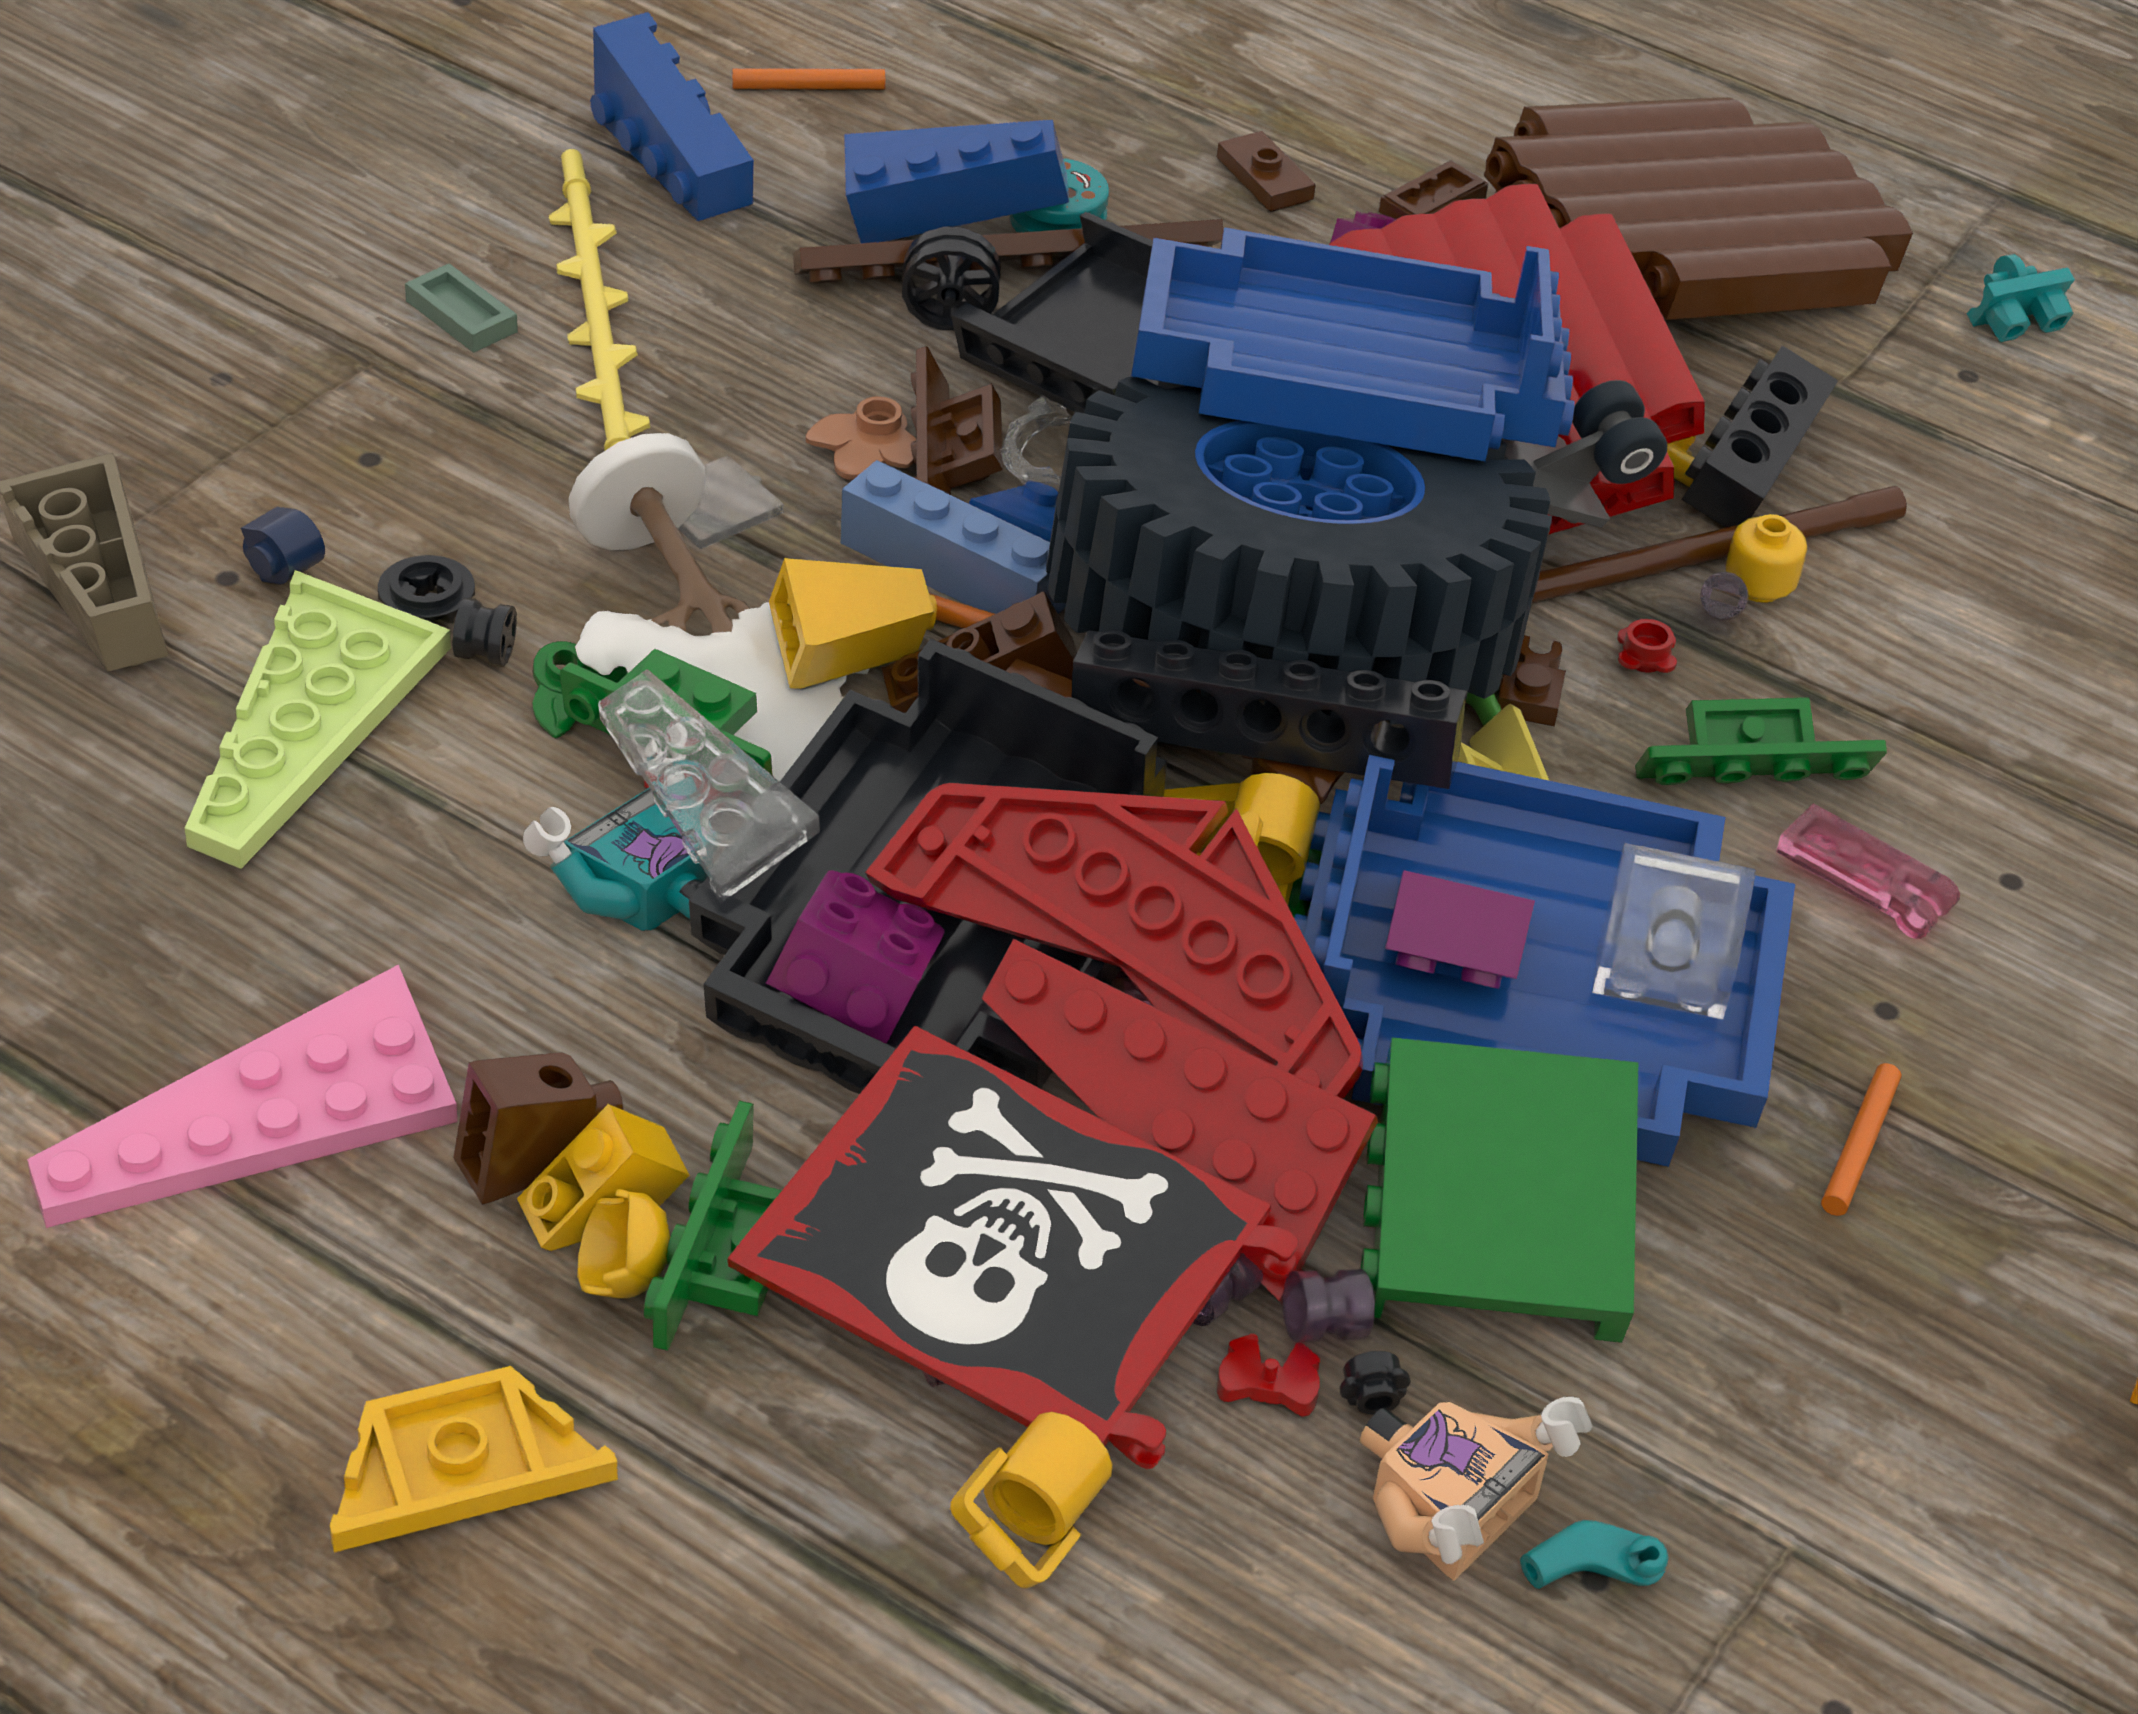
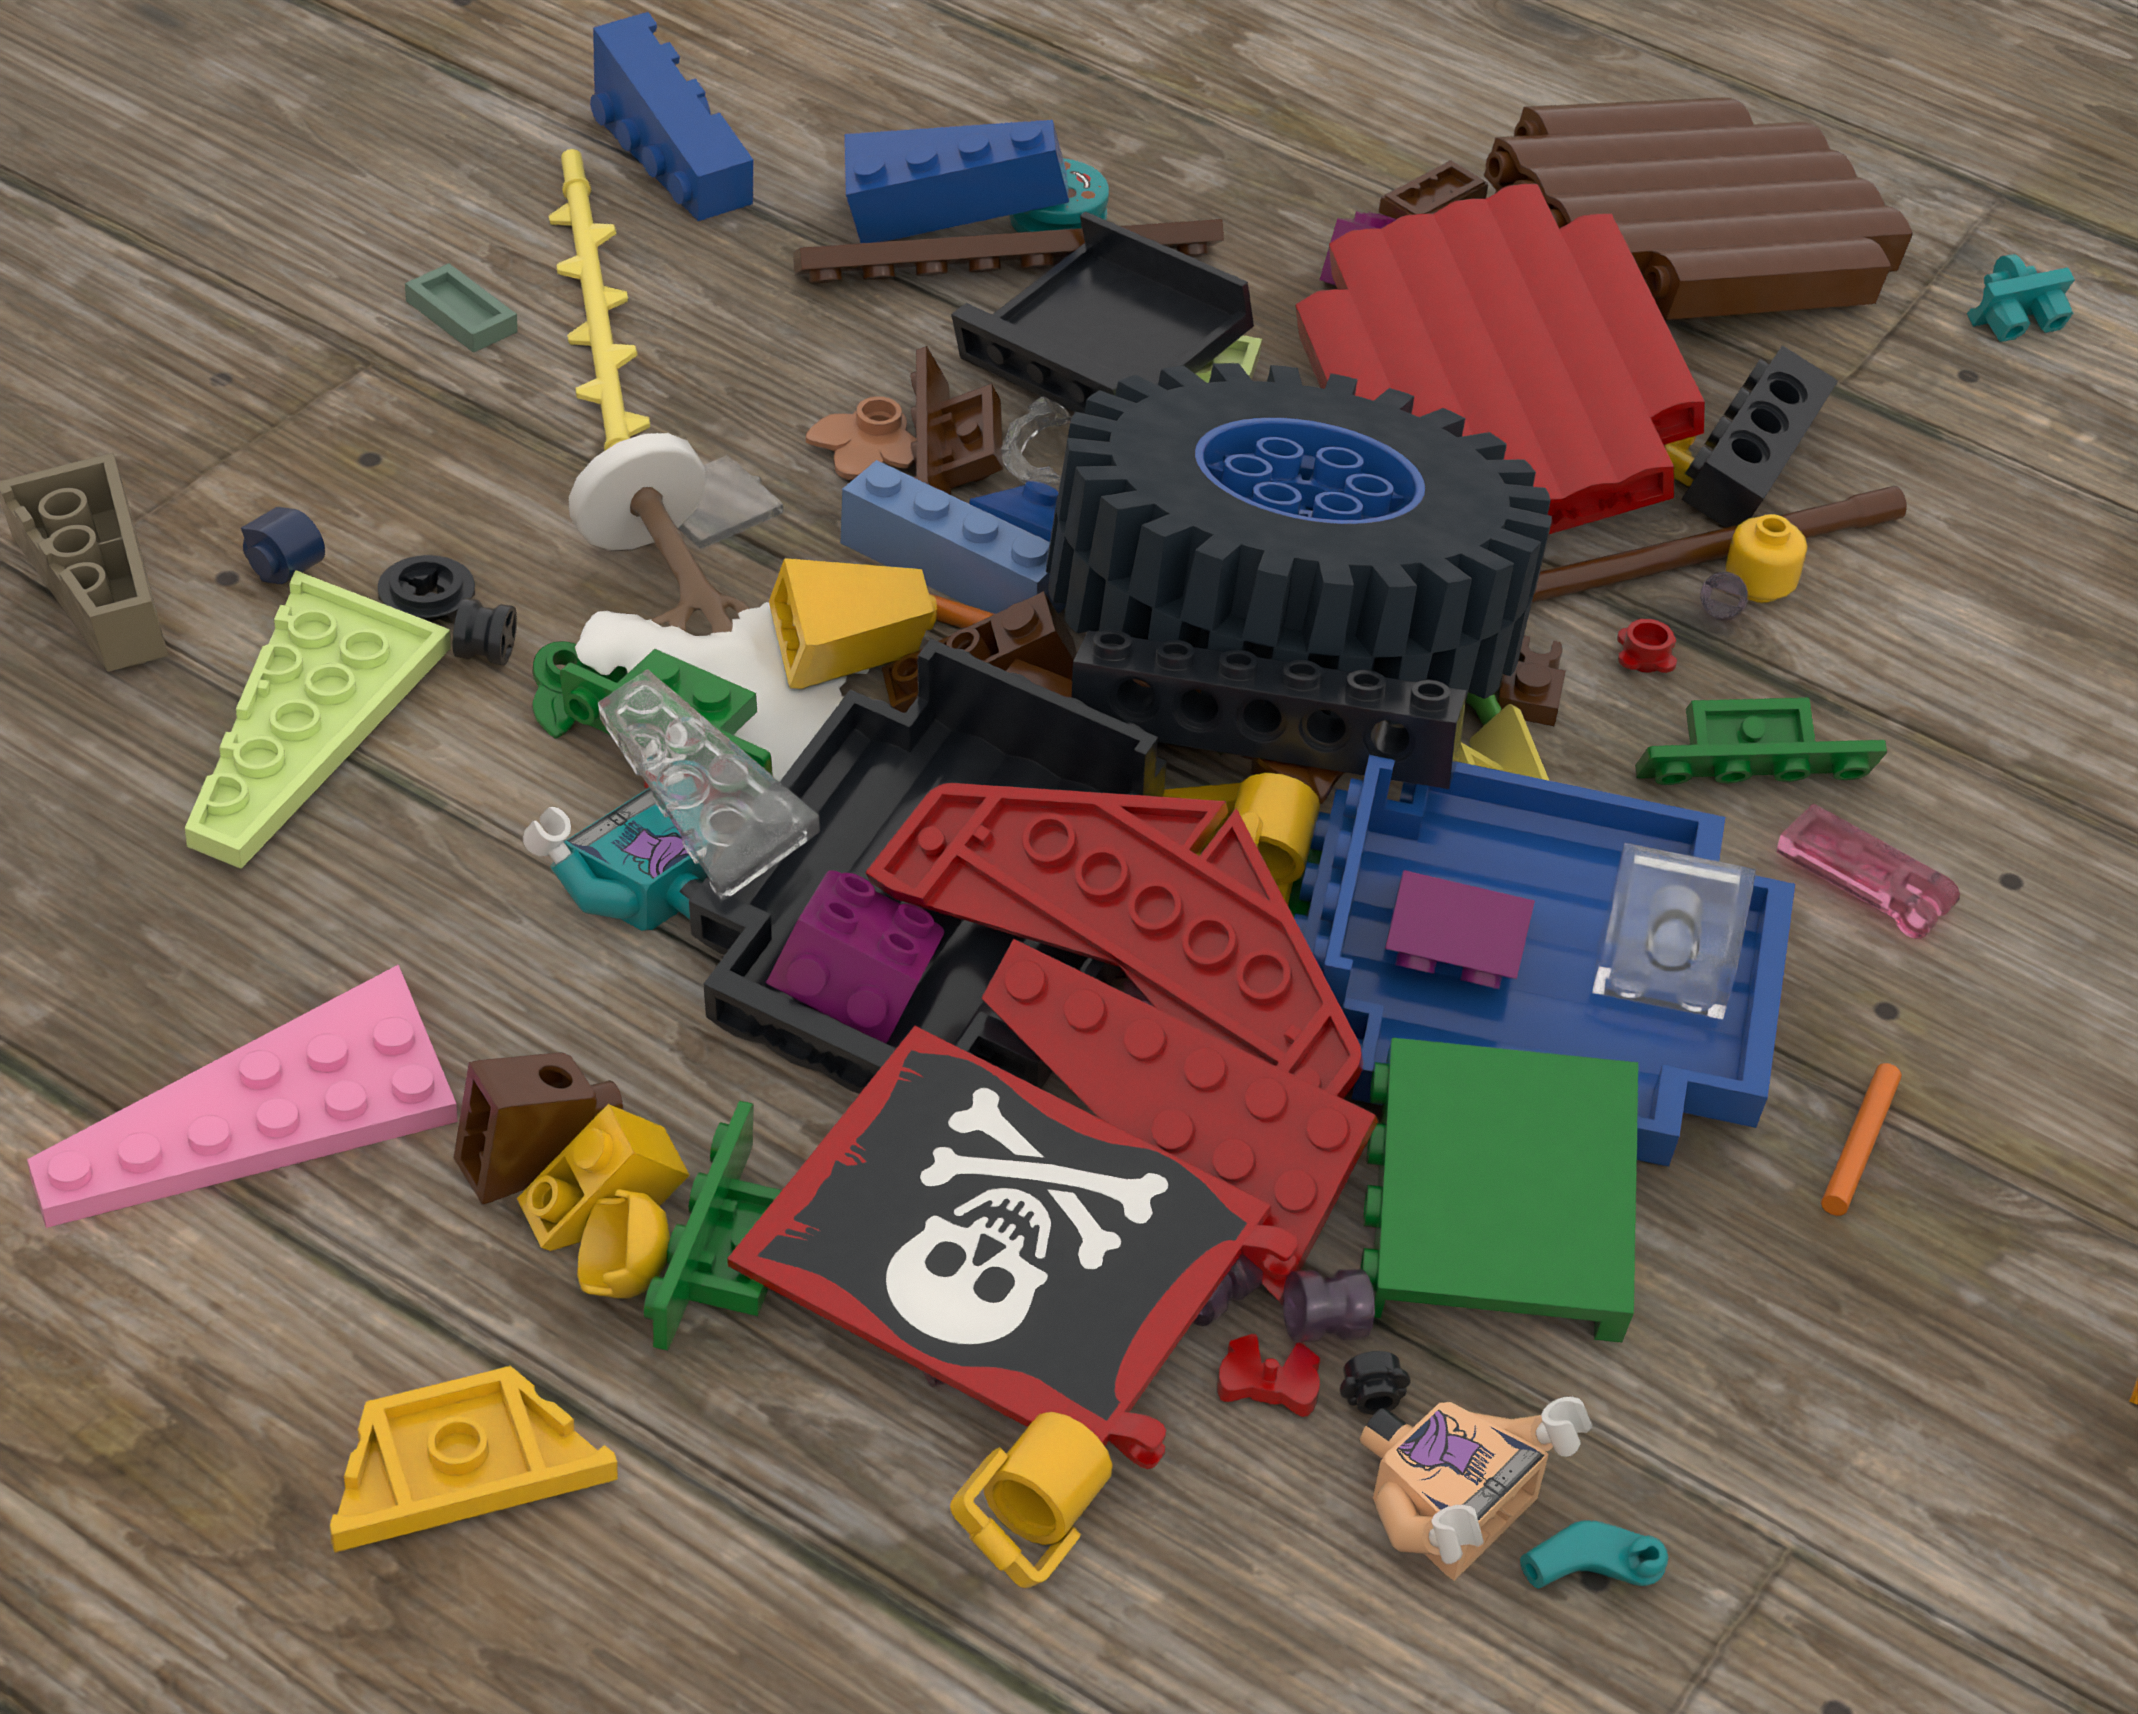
(808, 78): orange bar -> none
(955, 252): black wheel -> none
(1266, 171): reddish brown plate -> none
(1358, 343): blue panel -> none
(1613, 441): plate -> none

